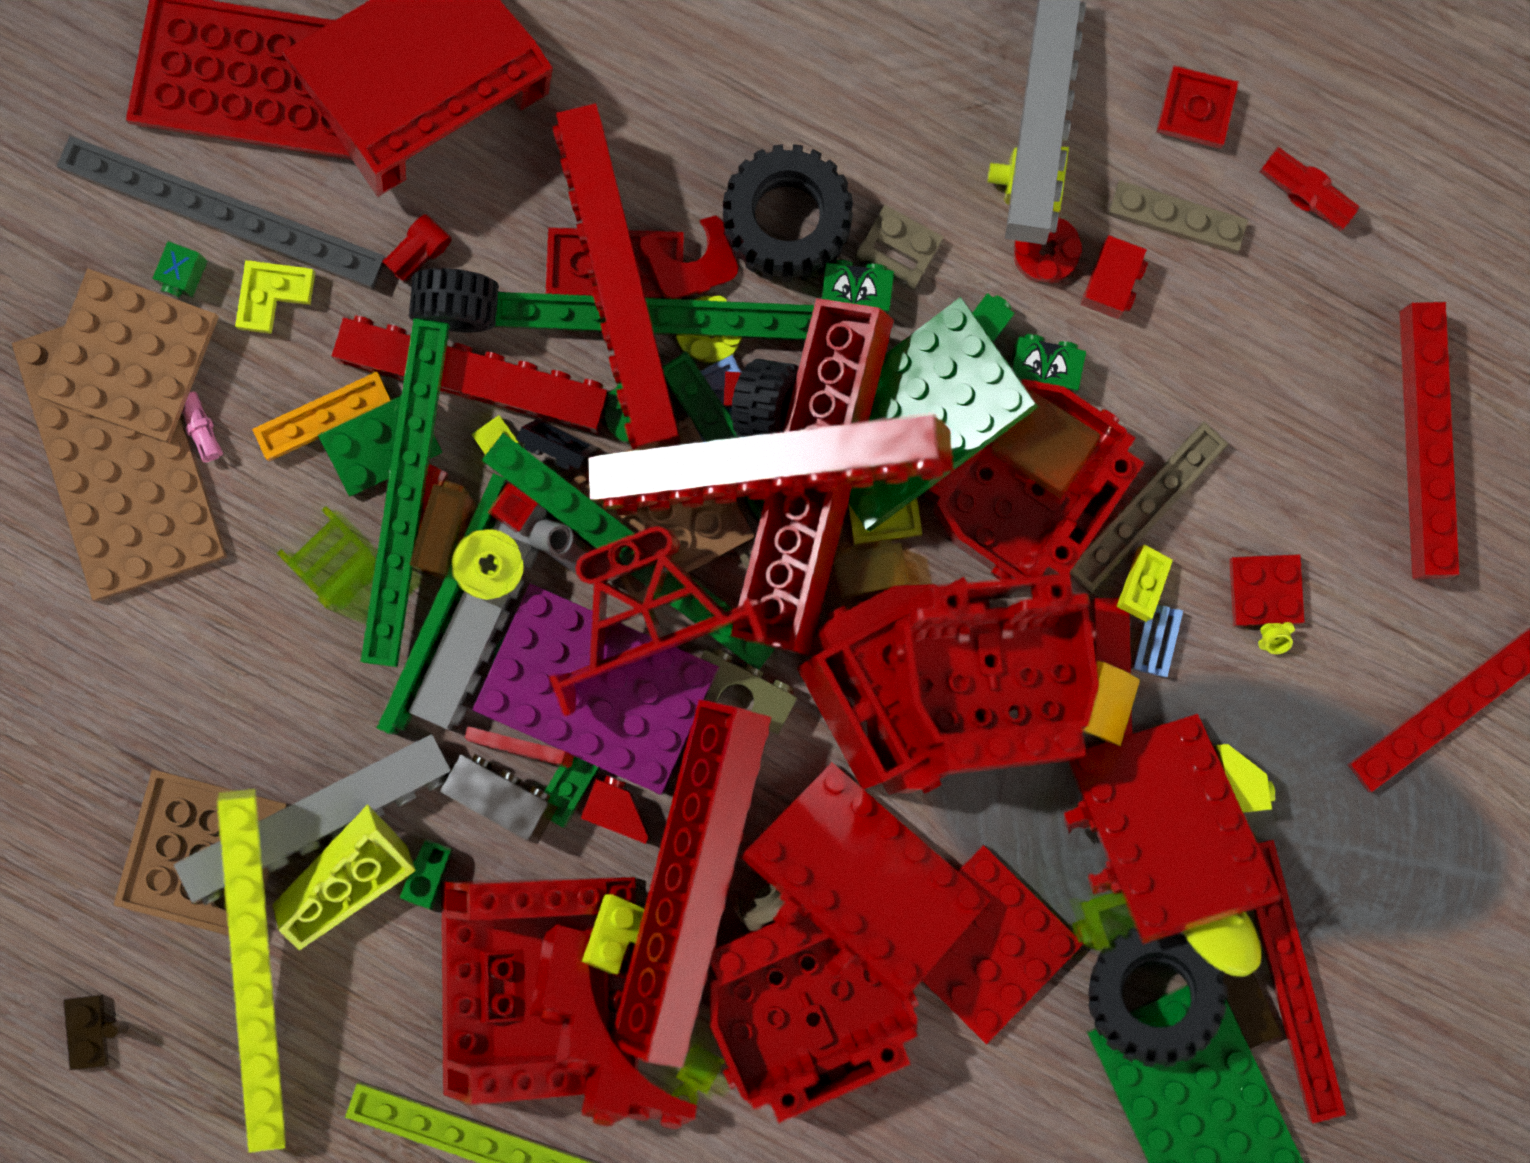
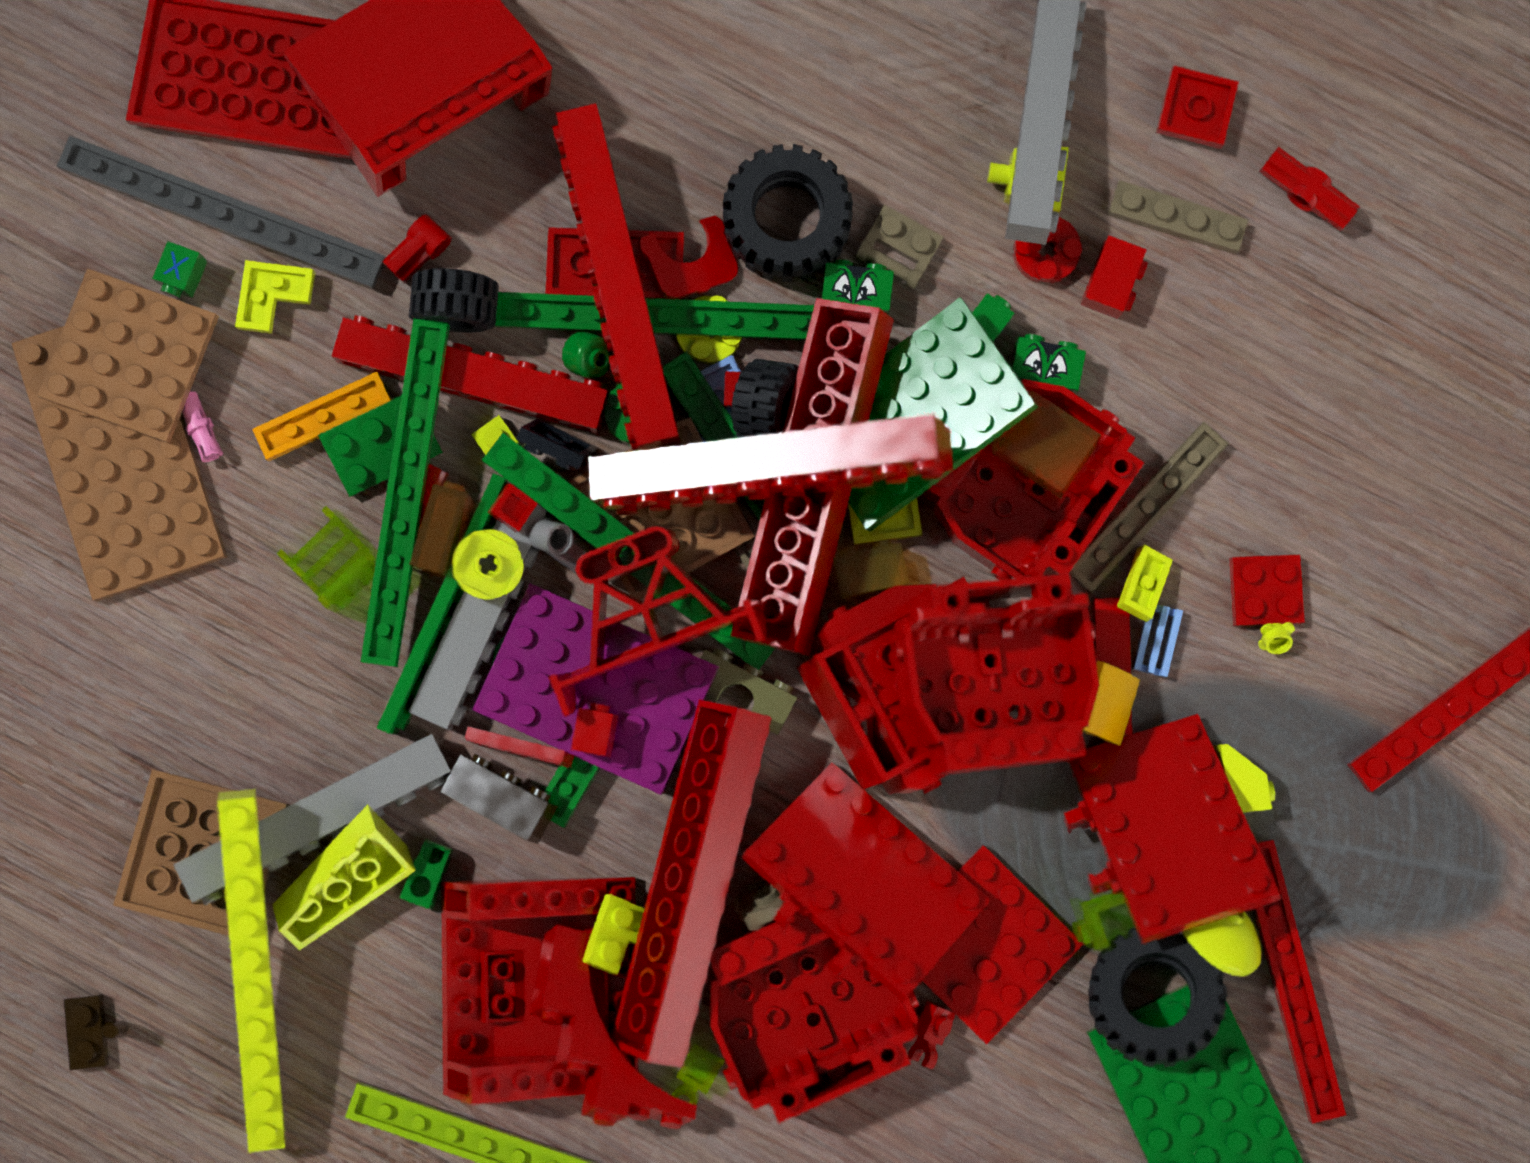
(586, 355): none -> green head
(595, 730): none -> red brick
(615, 809): red slope -> none
(932, 1029): none -> red plate
(1250, 1009): dark brown tile -> none
(1429, 441): red brick -> none

